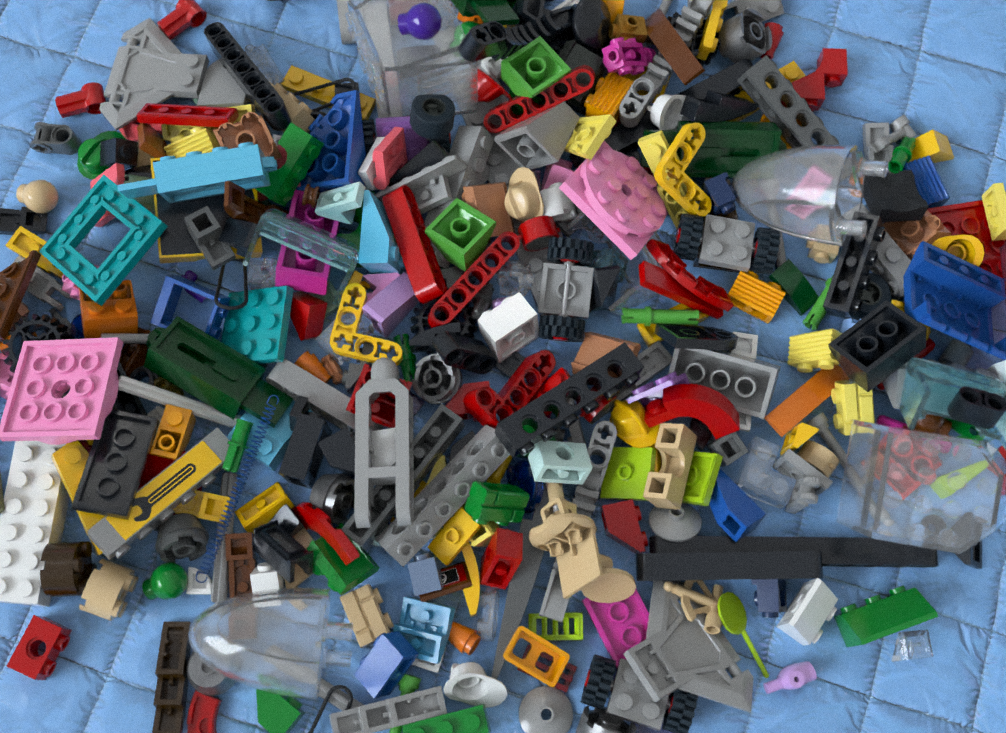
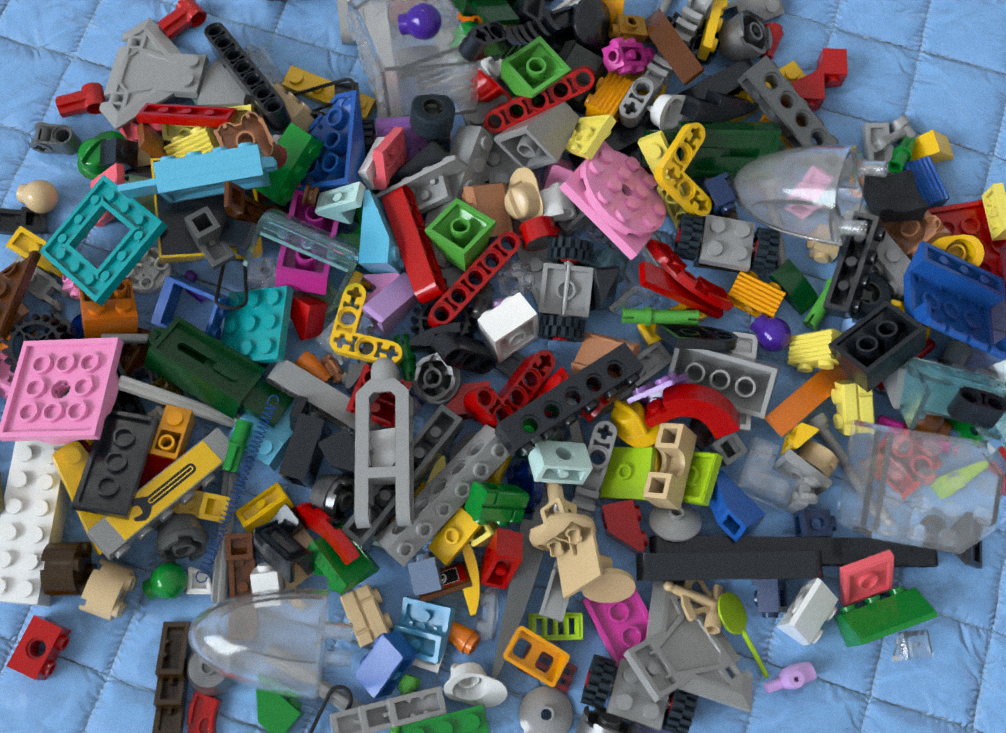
(149, 274): none -> white tile
(772, 333): none -> dark purple piece
(805, 524): none -> dark blue brick
(866, 578): none -> coral plate

